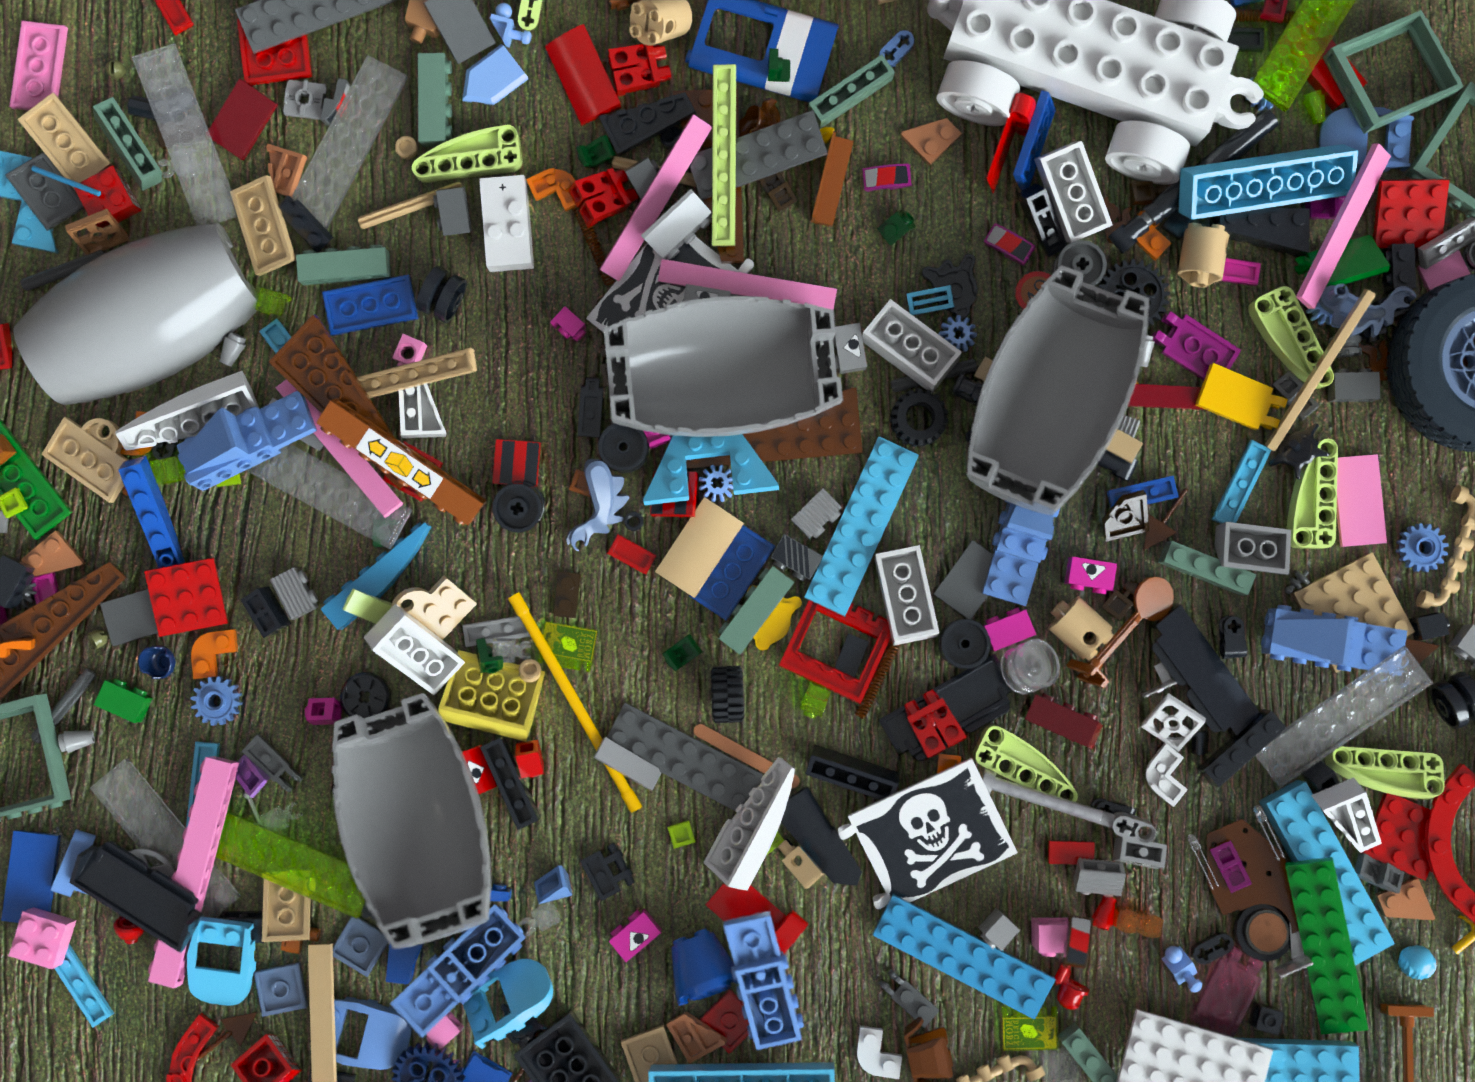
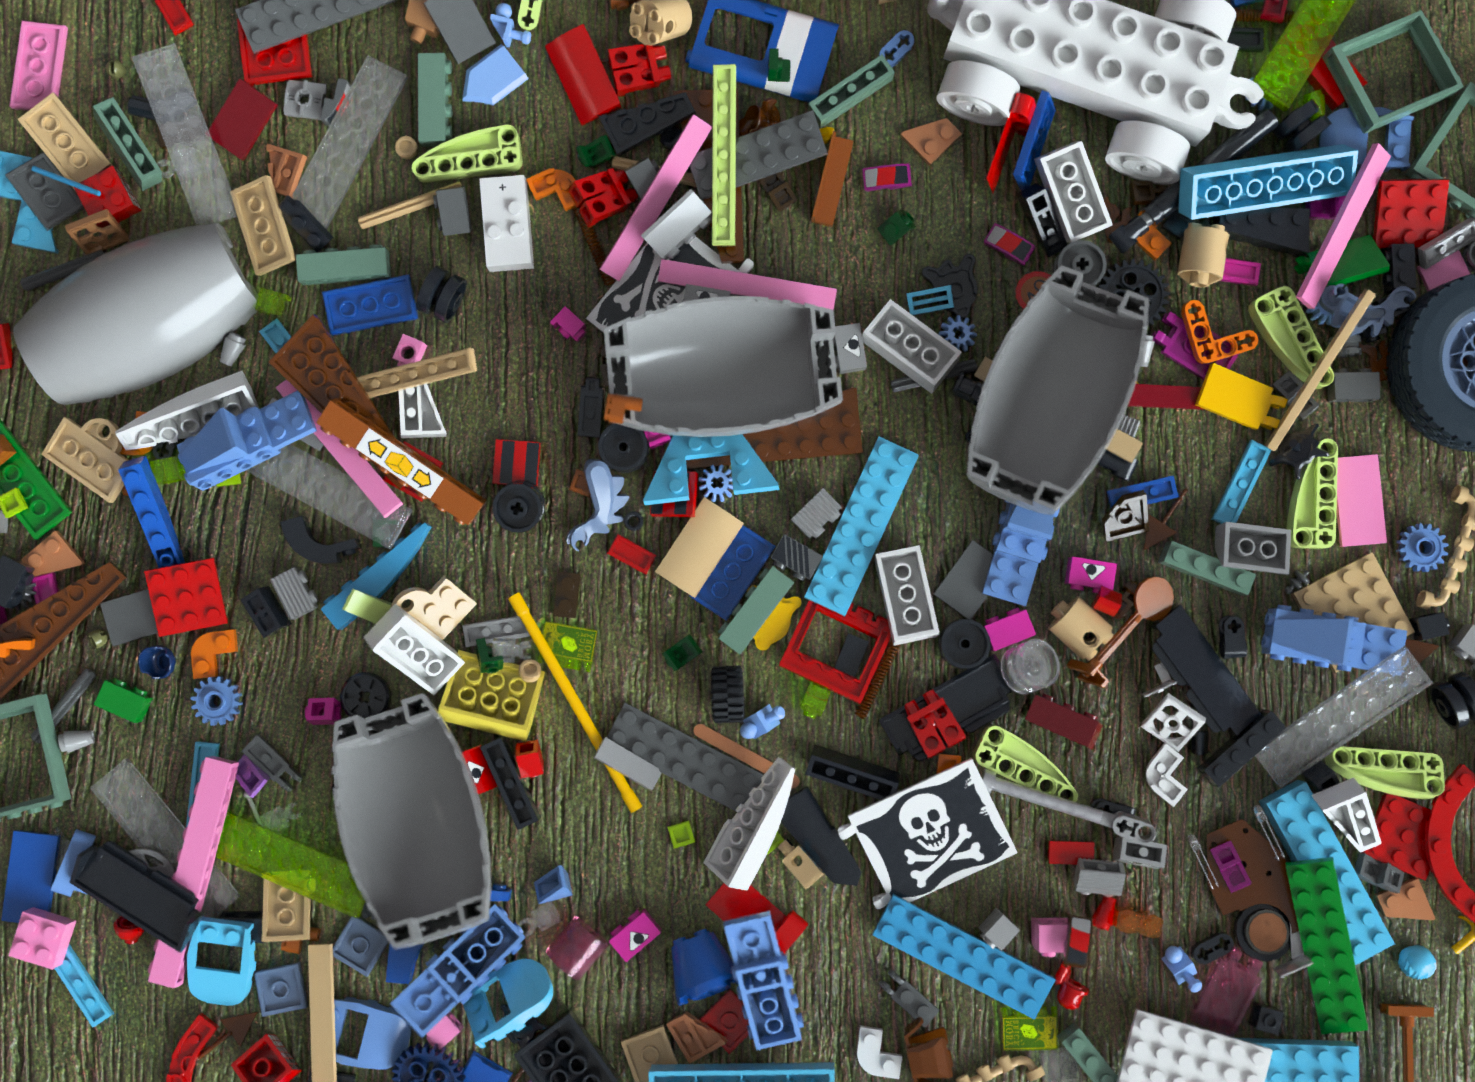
(302, 541): none -> black arch
(576, 948): none -> clear pink brick
(601, 875): black plate -> none
(617, 404): none -> dark orange piece
(761, 722): none -> light blue piece
(929, 402): black tyre -> none
(1107, 601): none -> red brick
(1212, 345): none -> orange beam
(1301, 127): none -> black wheel

